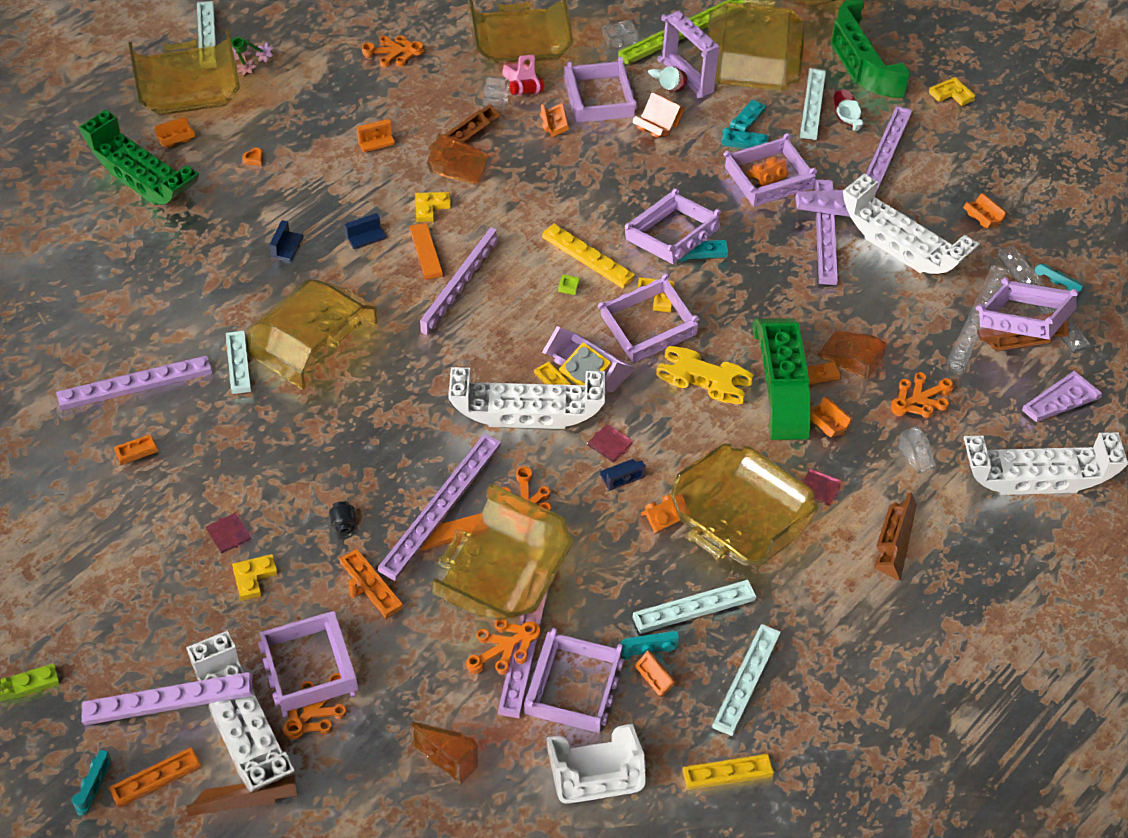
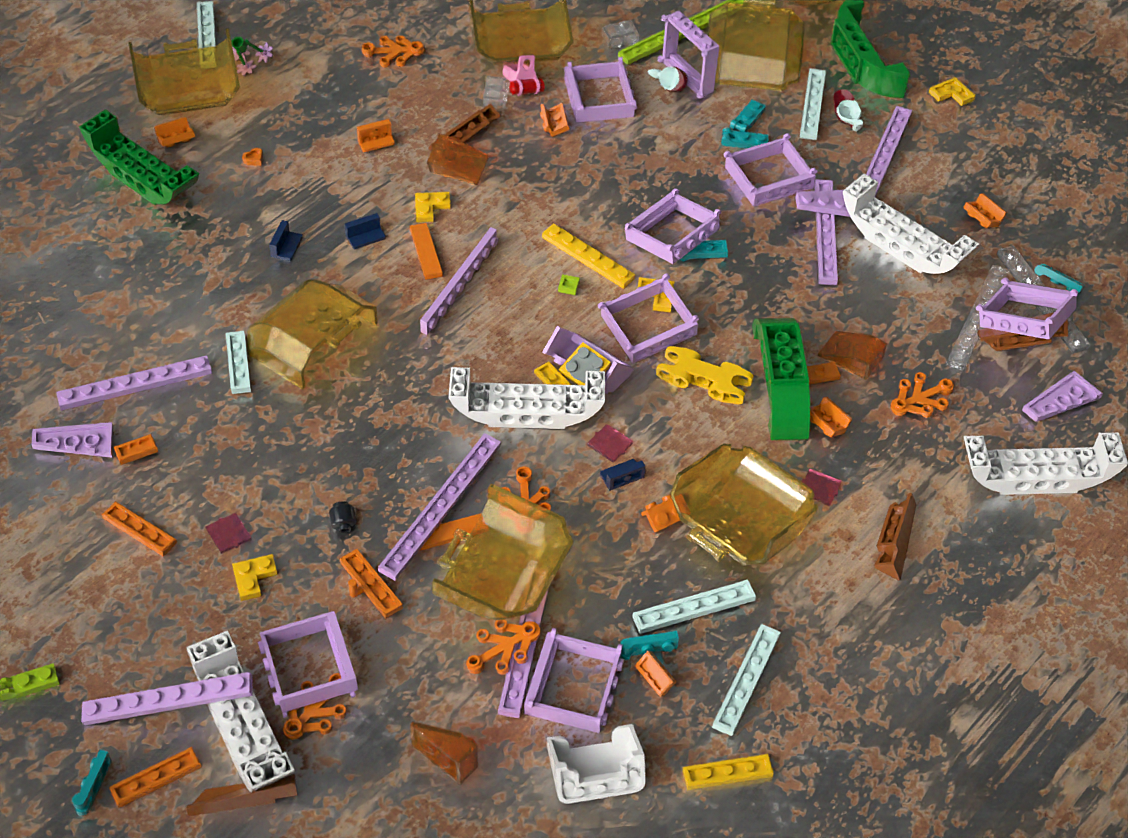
(76, 439): none -> lavender wing
(139, 528): none -> orange tile
(660, 116): piece -> none
(769, 171): orange bracket -> none
(916, 449): clear slope -> none

